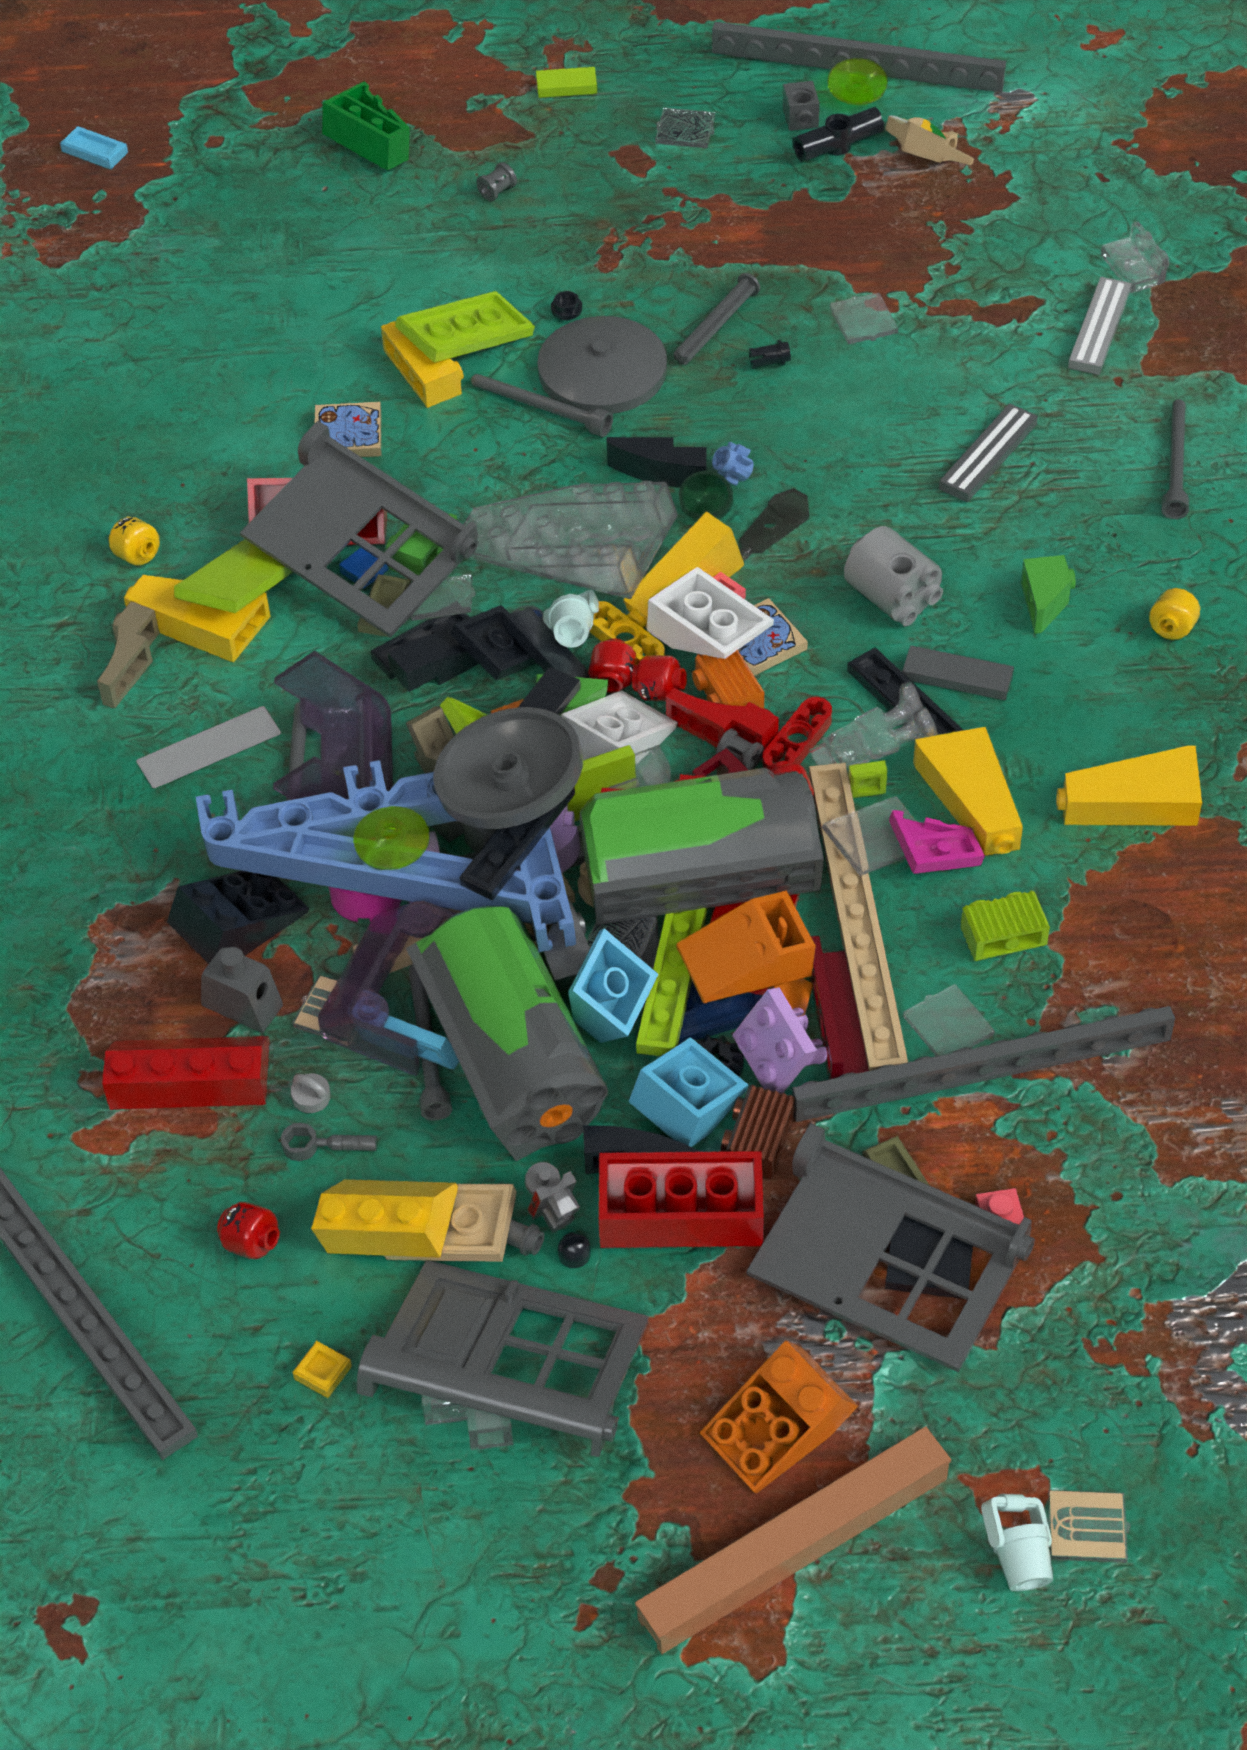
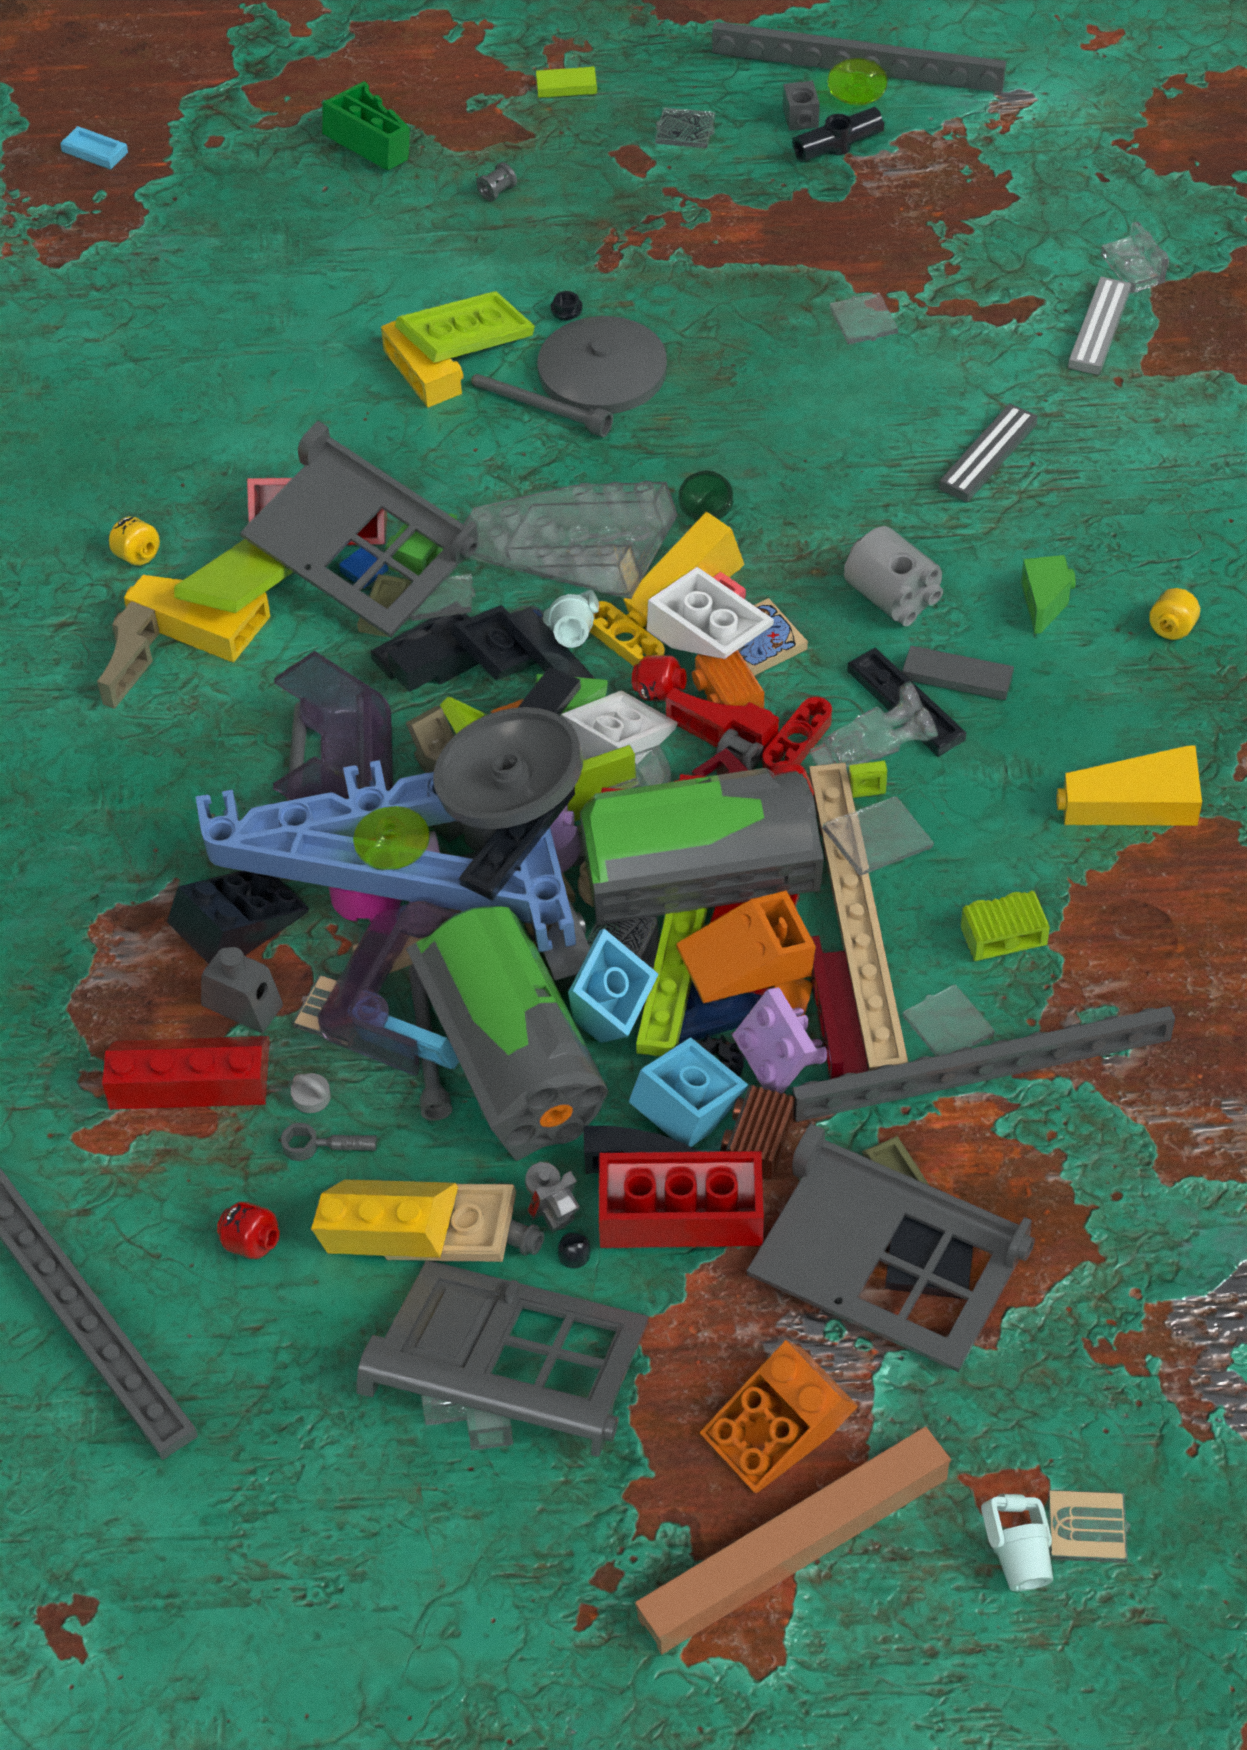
(208, 747): light grey sticker -> none
(322, 1369): yellow tile -> none
(353, 426): tile -> none
(613, 662): red head -> none
(655, 459): black slope -> none
(733, 462): medium blue gear -> none
(746, 287): dark grey axle -> none
(771, 354): black pin -> none
(785, 511): clear smoke piece -> none
(926, 140): tan animal -> none
(935, 844): dark pink wing -> none
(971, 786): yellow slope -> none
(1001, 1203): coral plate -> none
(1176, 502): dark grey piece -> none

